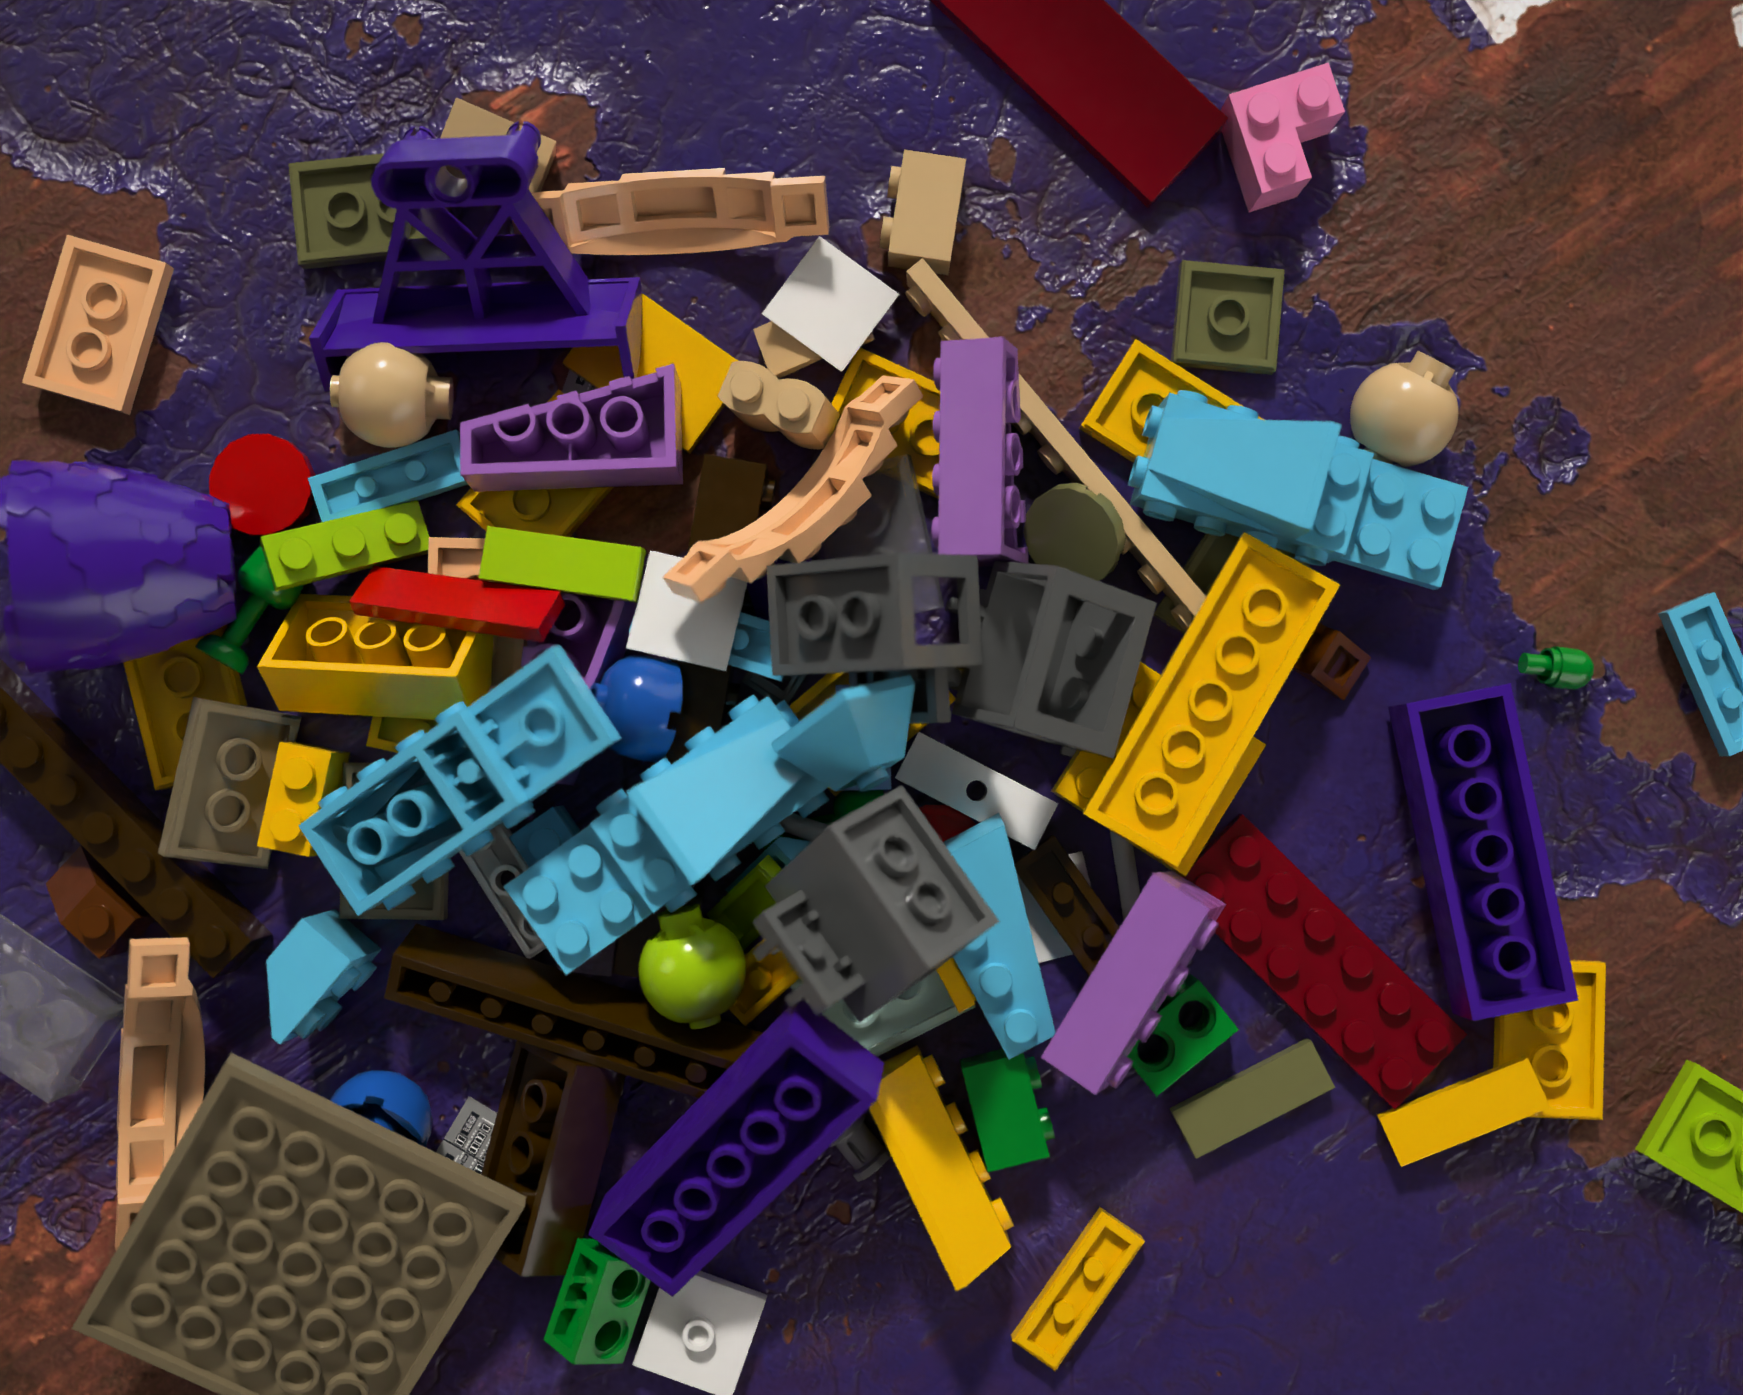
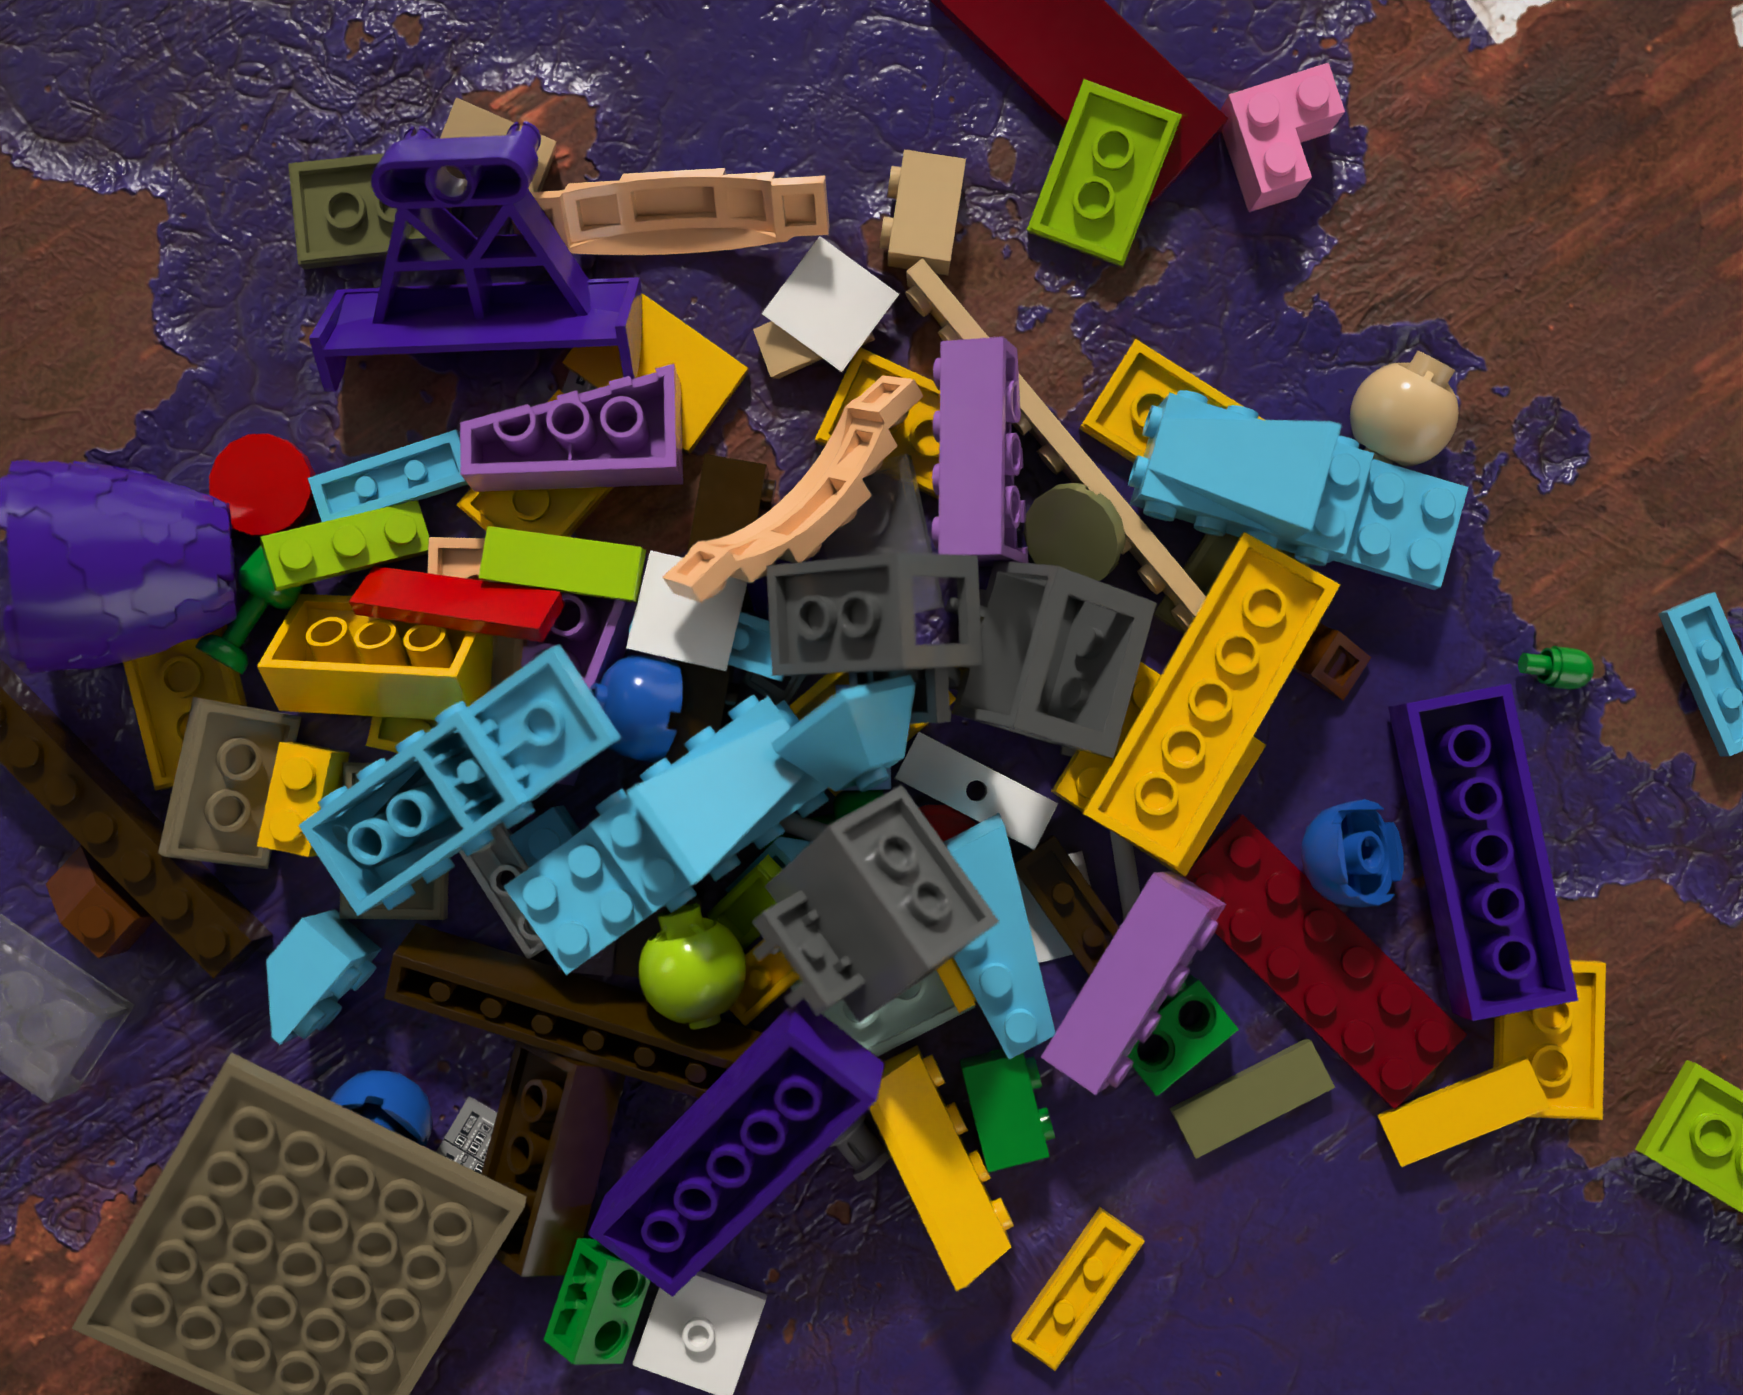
(98, 324): light nougat plate -> none
(157, 1069): light nougat piece -> none
(390, 395): tan brick -> none
(779, 405): tan brick -> none
(1103, 172): none -> lime tile
(1227, 317): olive tile -> none
(1352, 854): none -> blue cylinder

